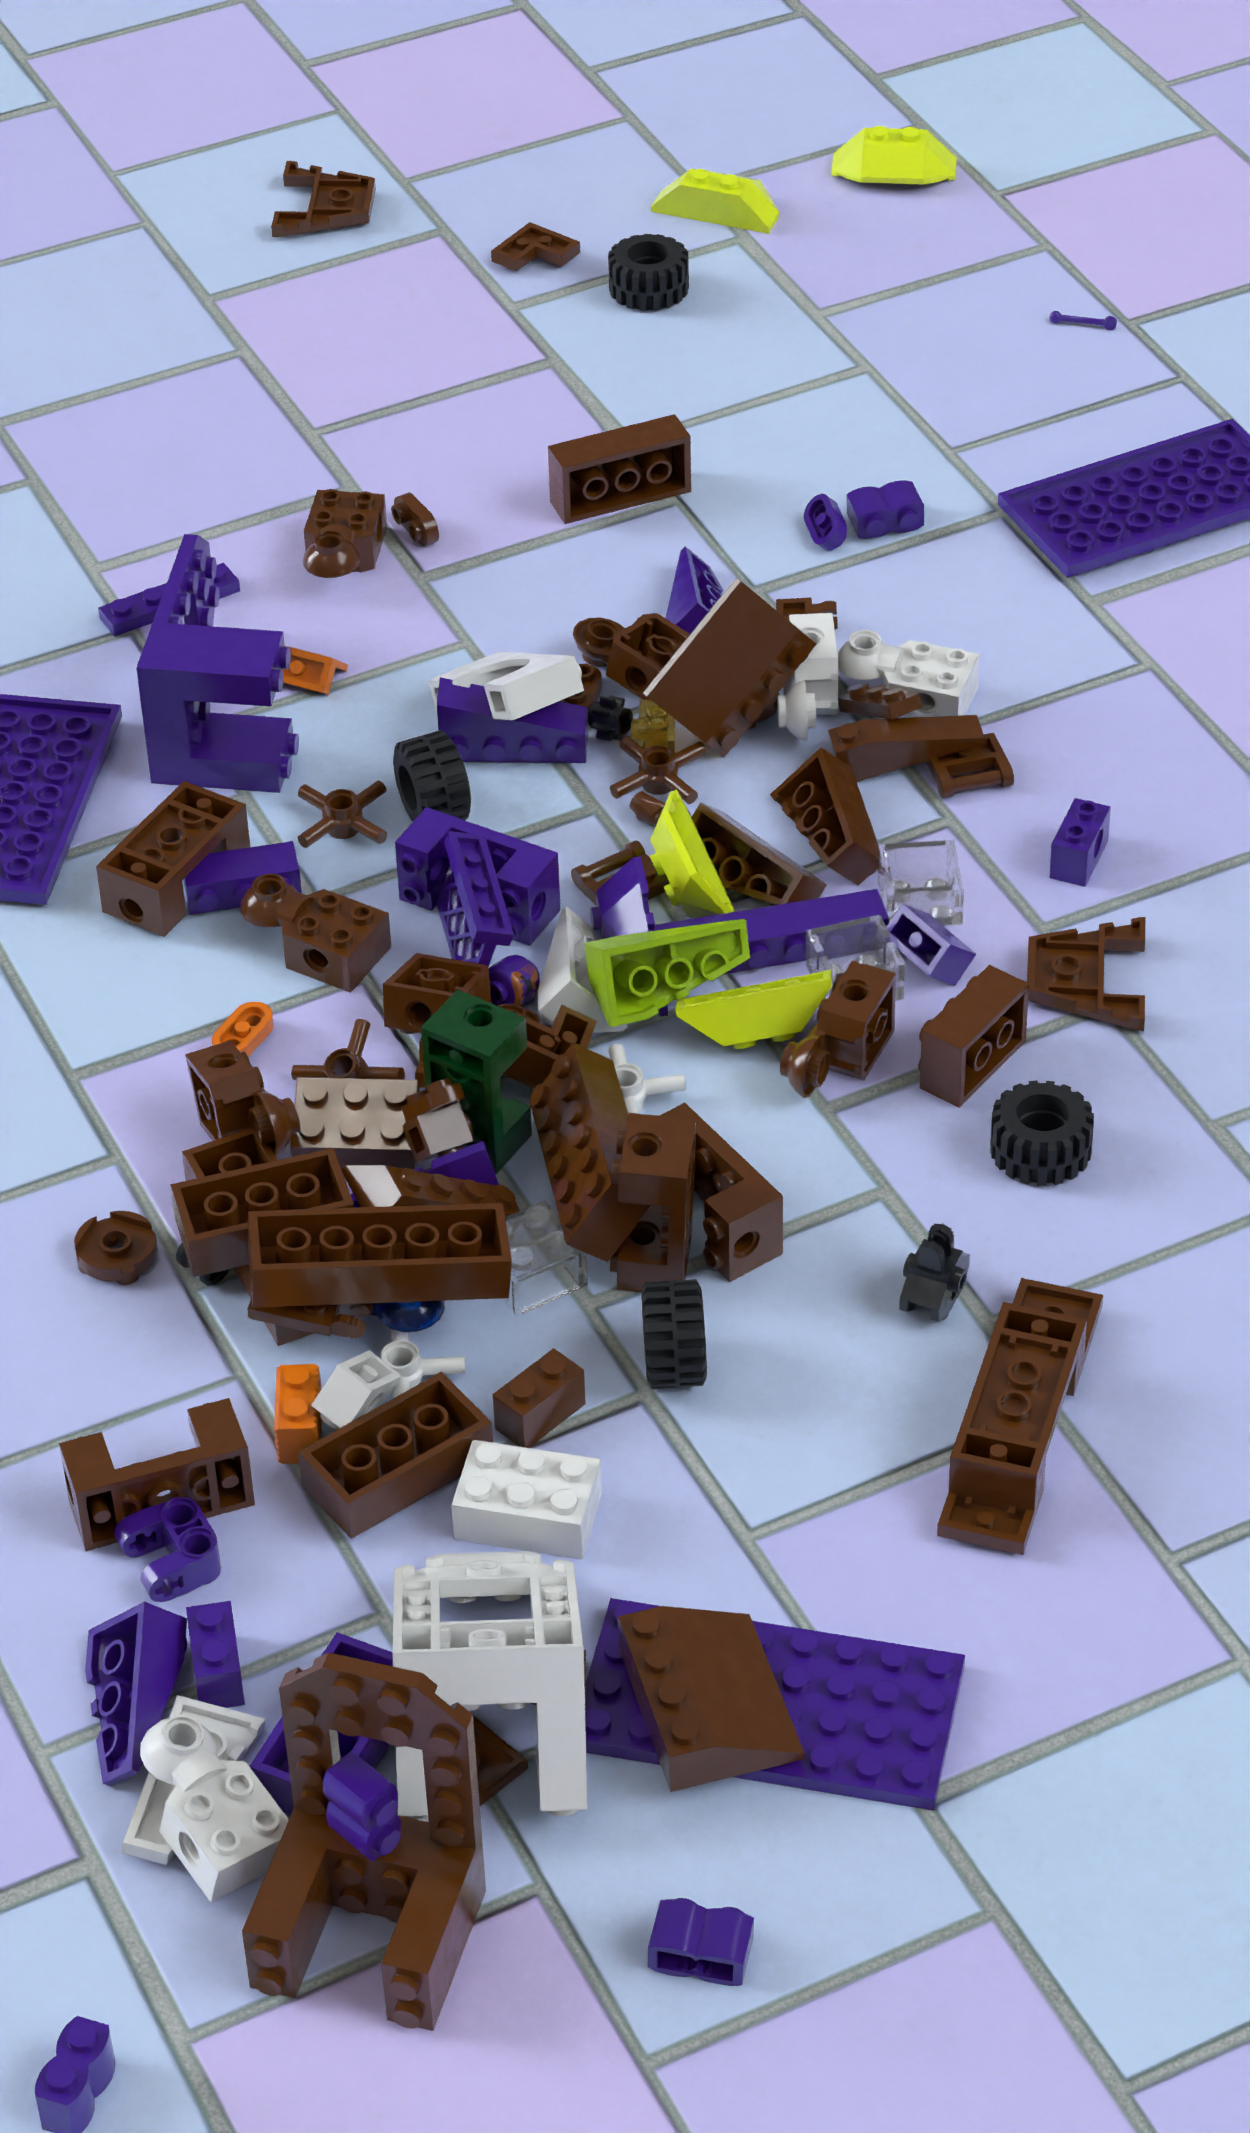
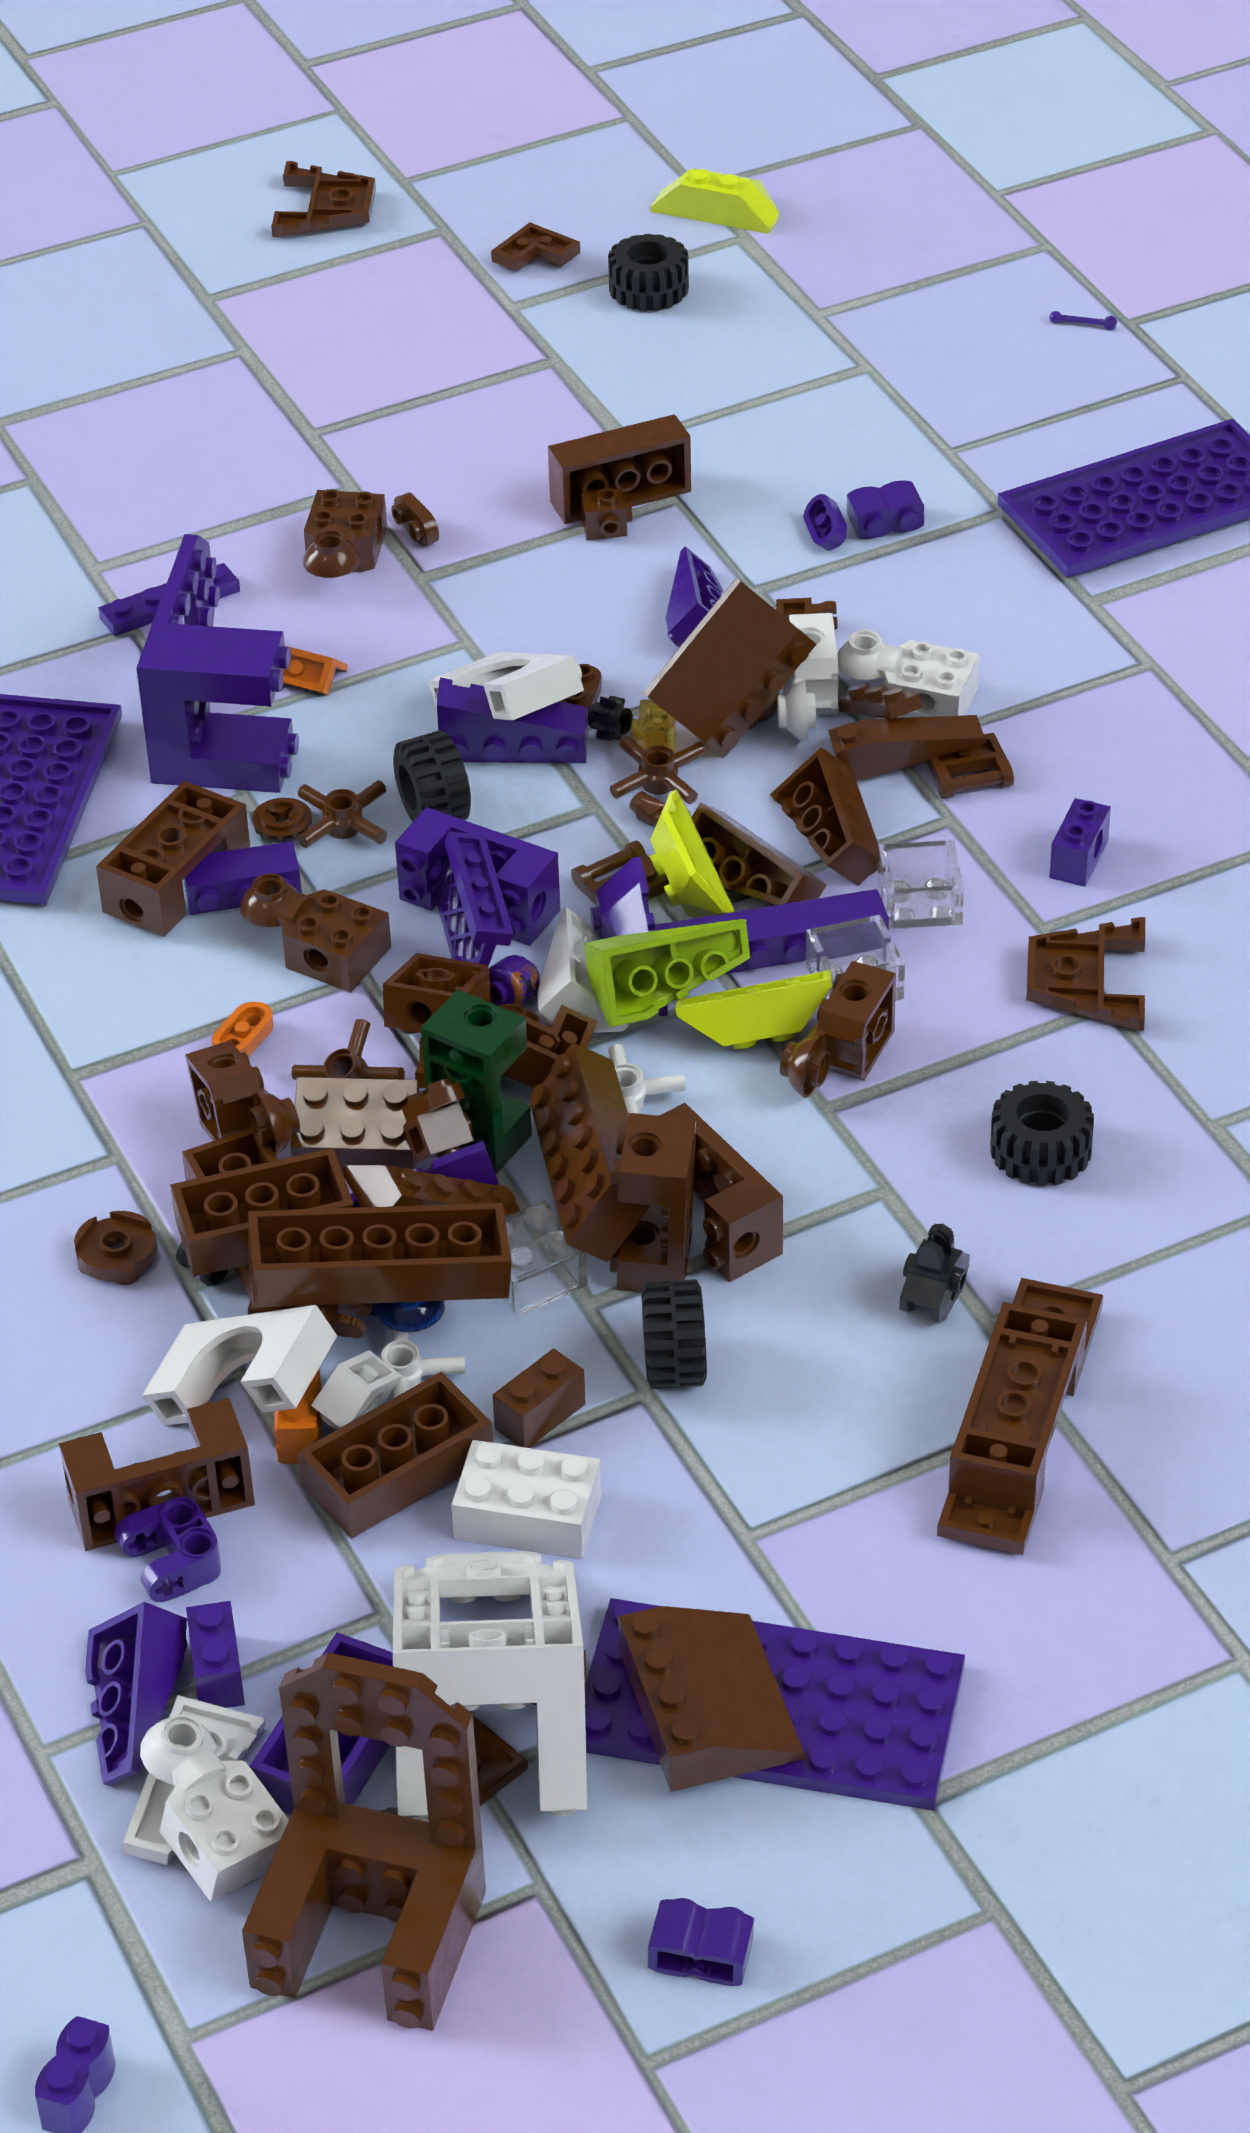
(279, 810): none -> reddish brown gear
(284, 1351): none -> white arch
(362, 1806): dark purple brick -> none
(605, 514): none -> reddish brown brick
(631, 653): reddish brown brick -> none
(894, 157): neon yellow wedge -> none
(929, 944): dark purple brick -> none
(973, 1035): reddish brown brick -> none

